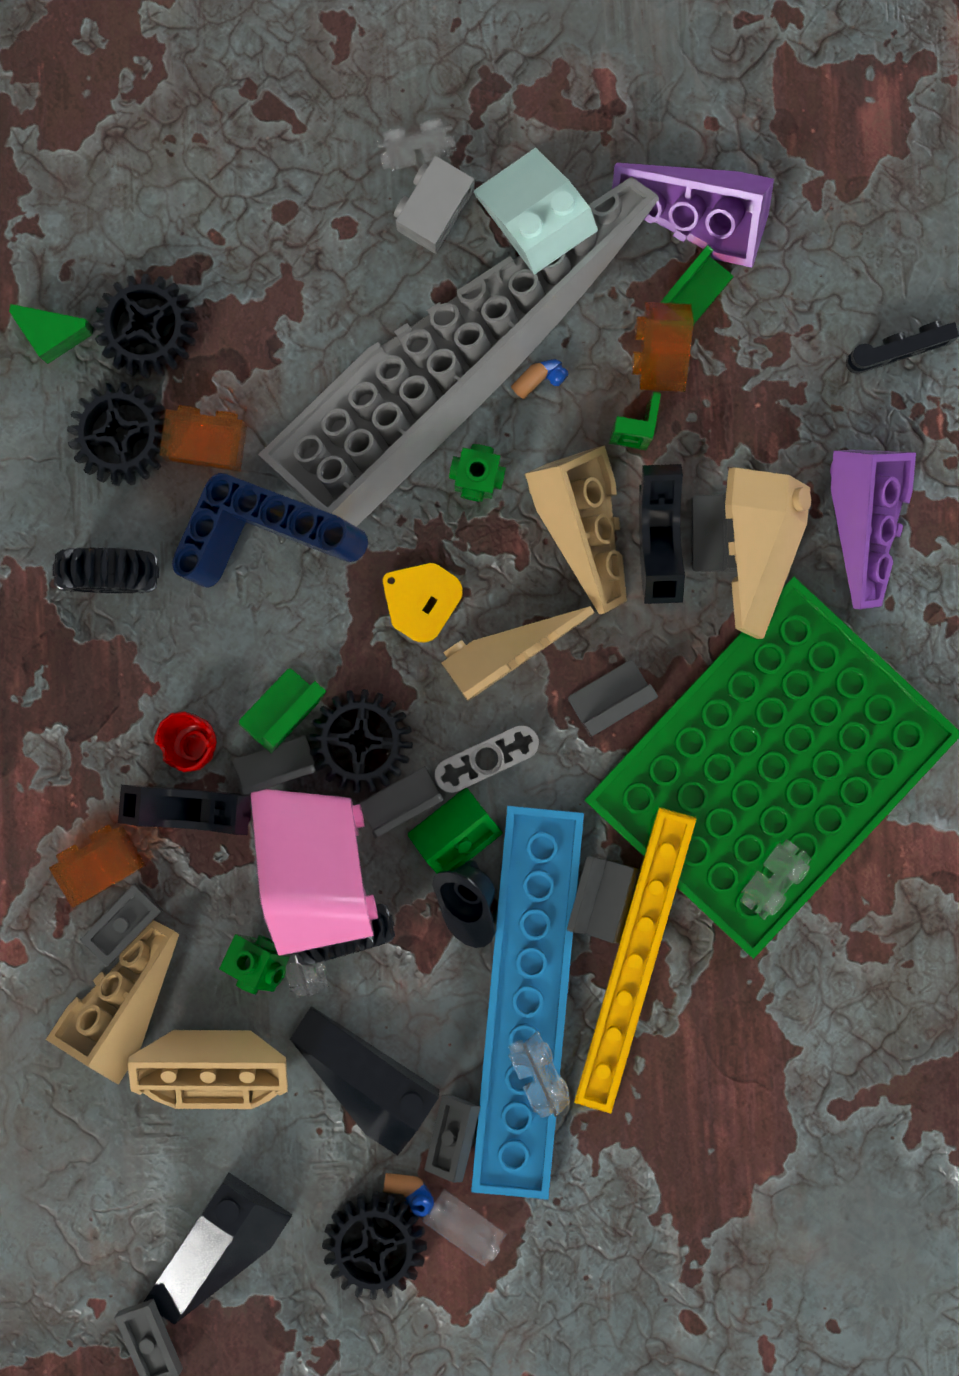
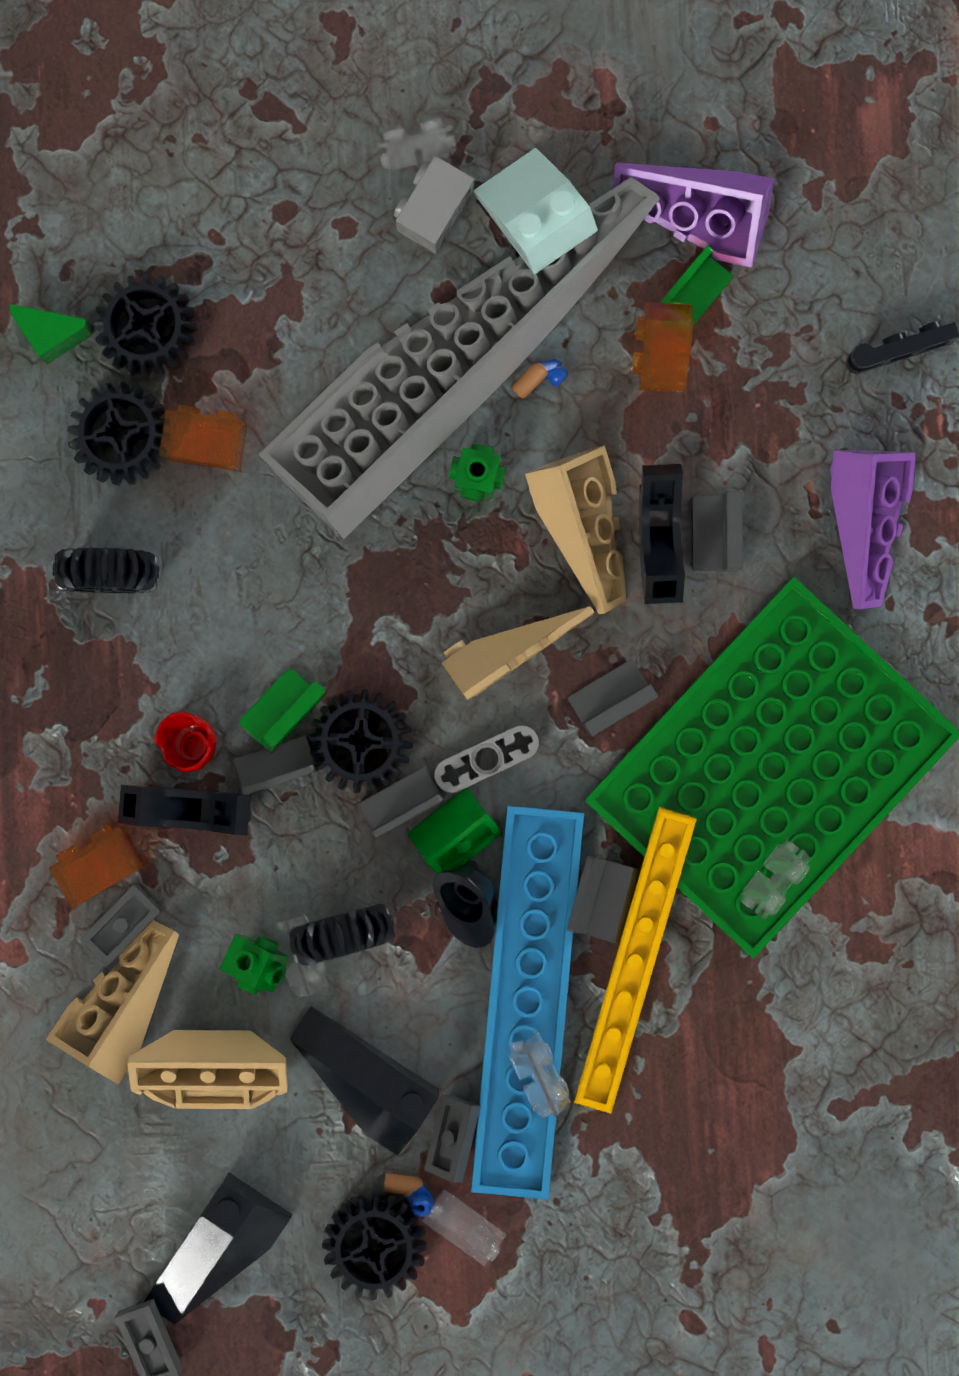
(231, 503): dark blue beam -> none
(310, 869): bright pink windscreen -> none
(411, 594): yellow piece -> none
(635, 432): green panel -> none
(768, 527): tan wedge -> none

